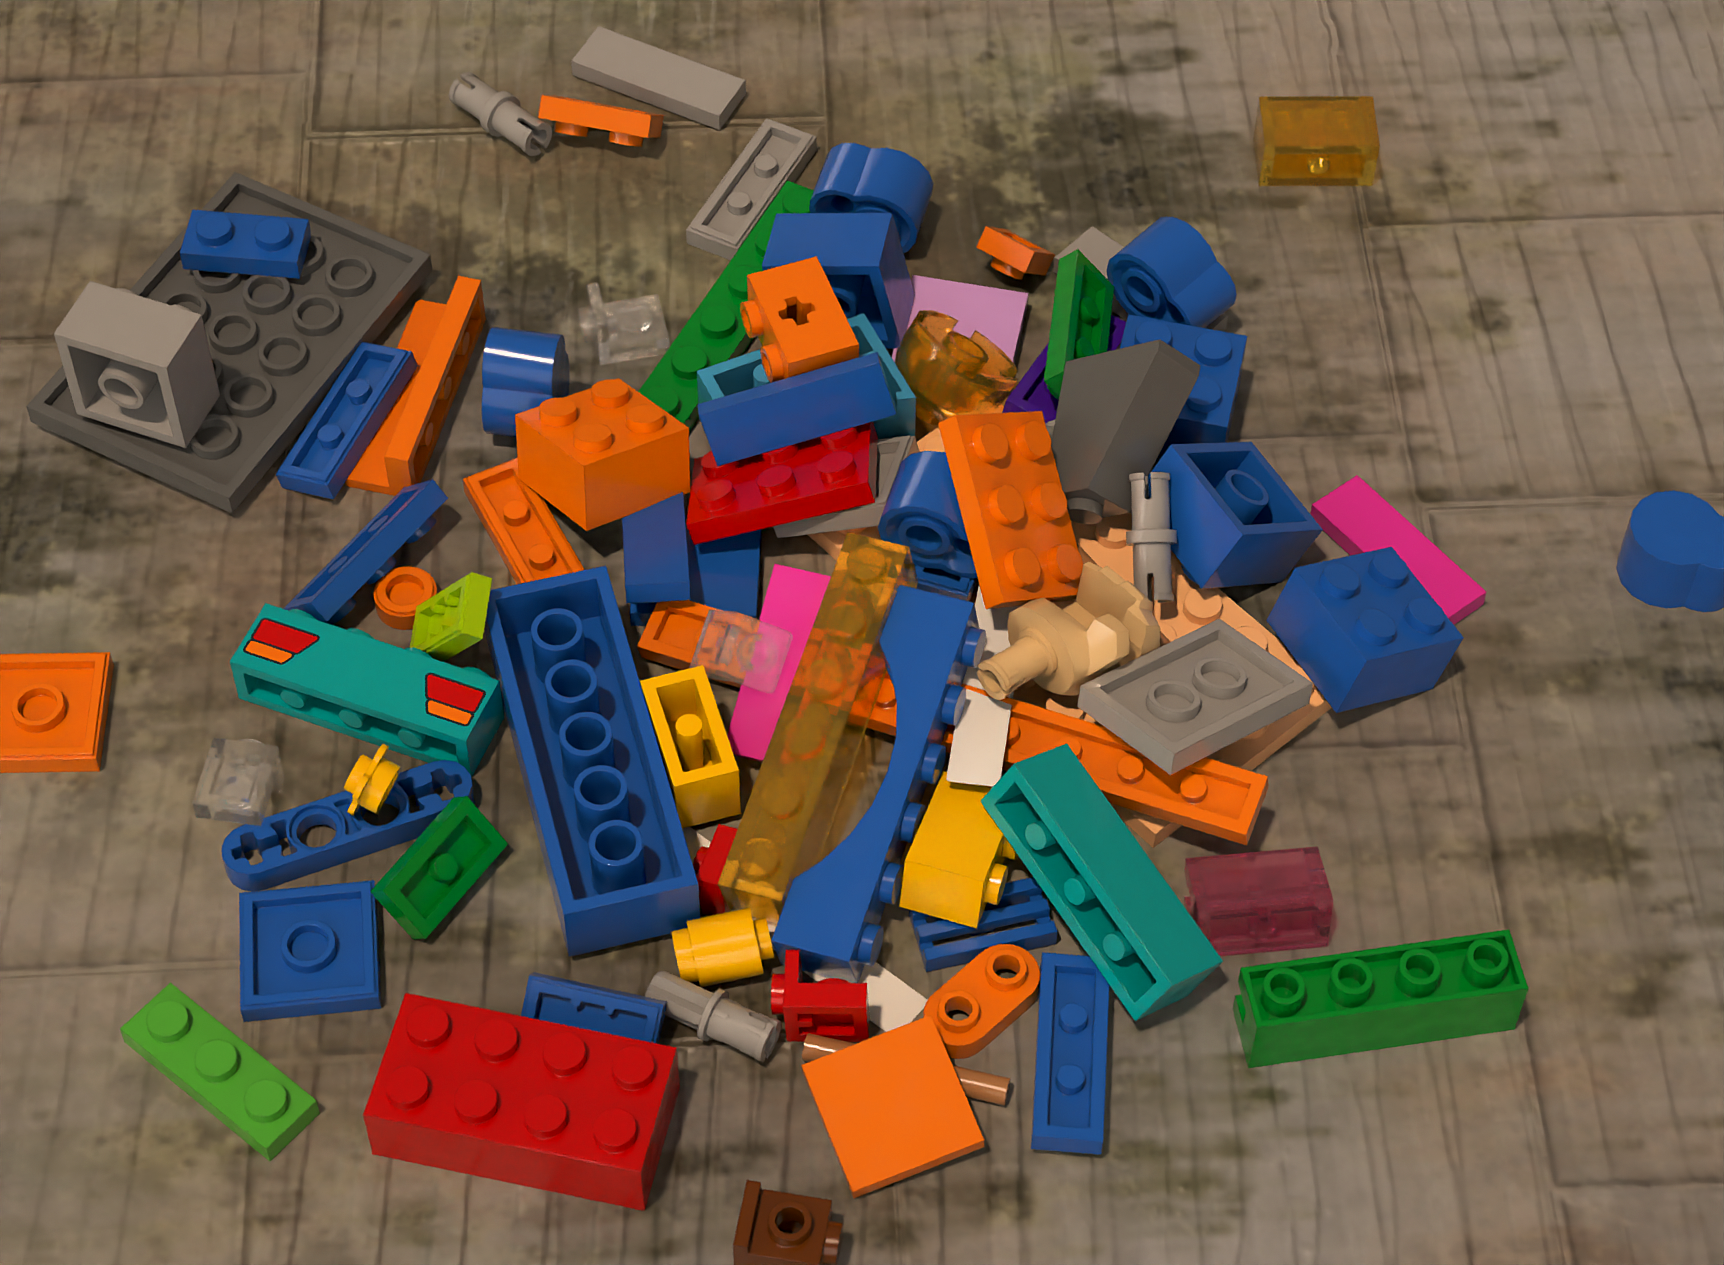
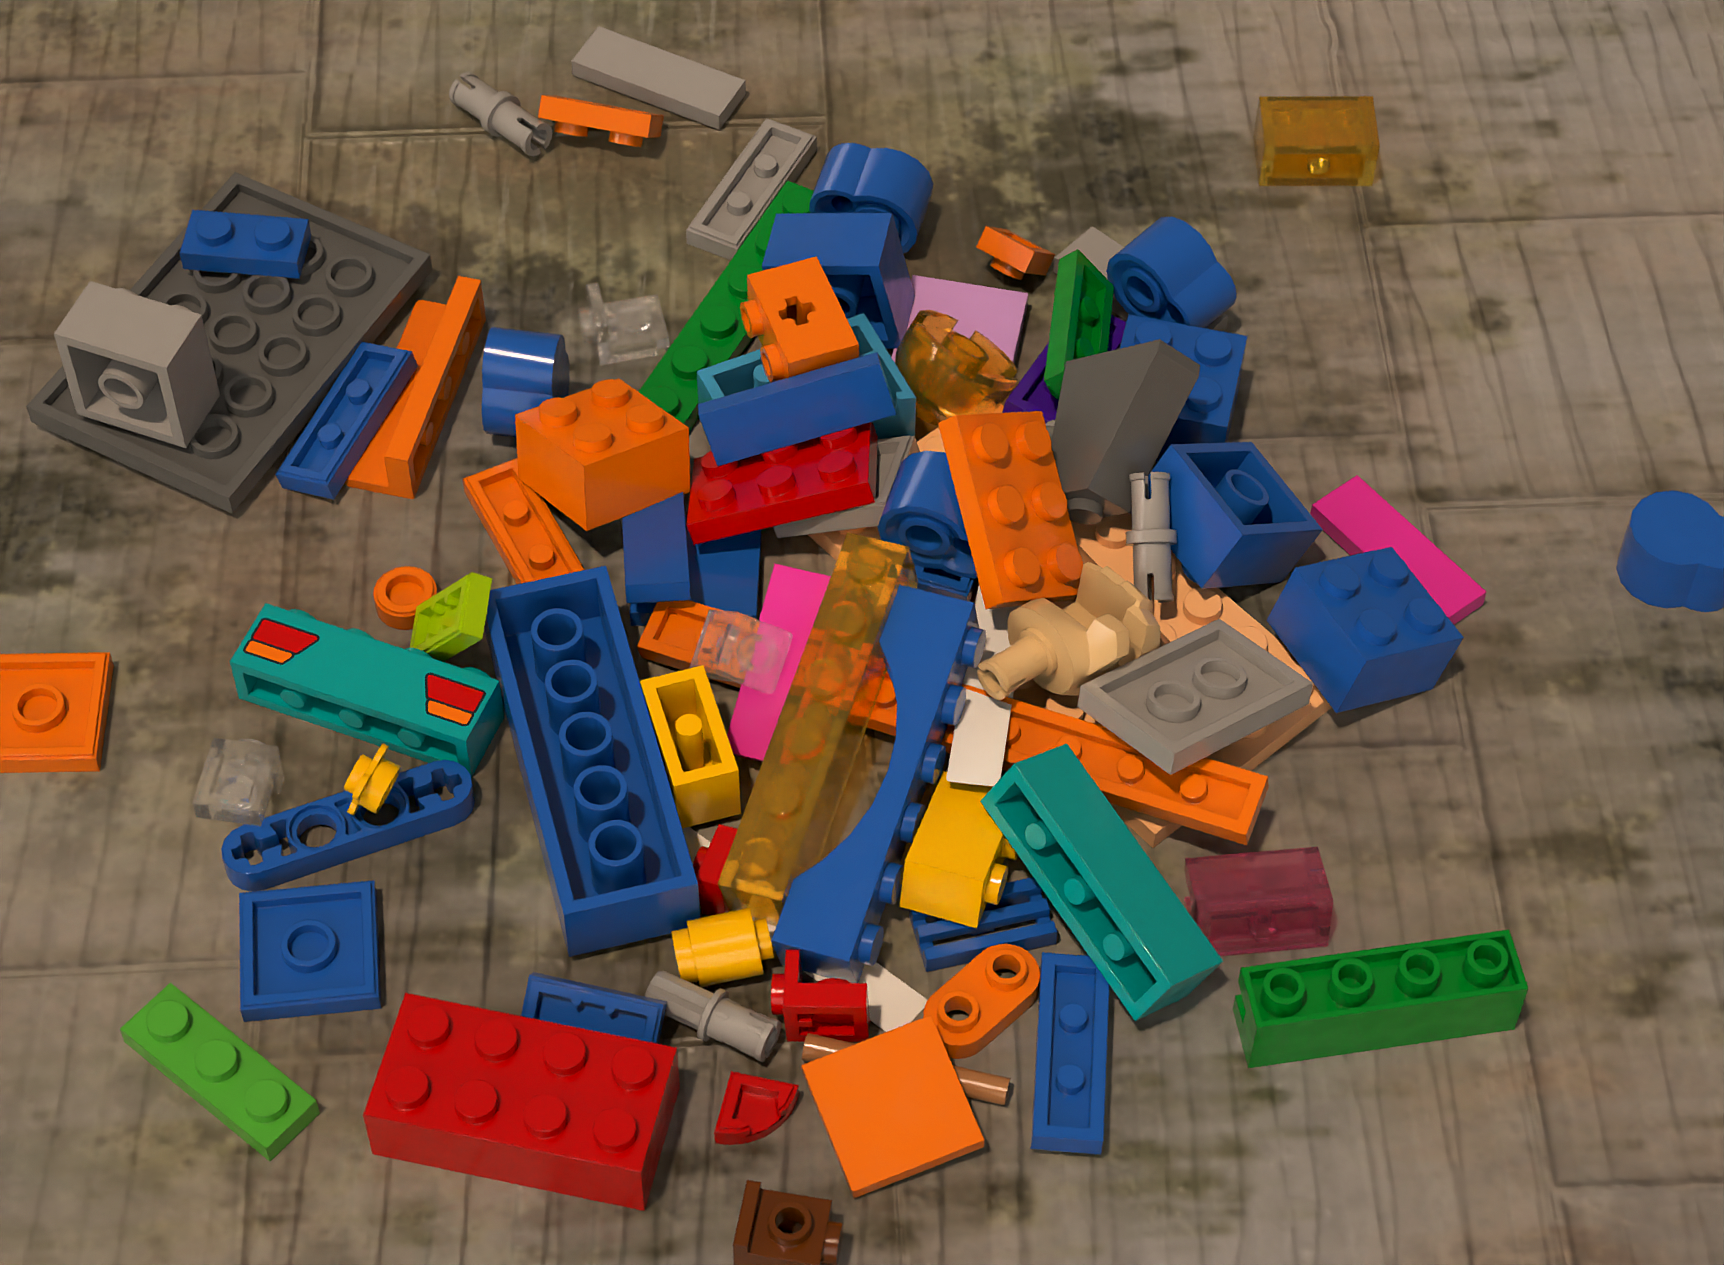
(370, 553): blue plate -> none
(439, 867): green plate -> none
(752, 1107): none -> red tile

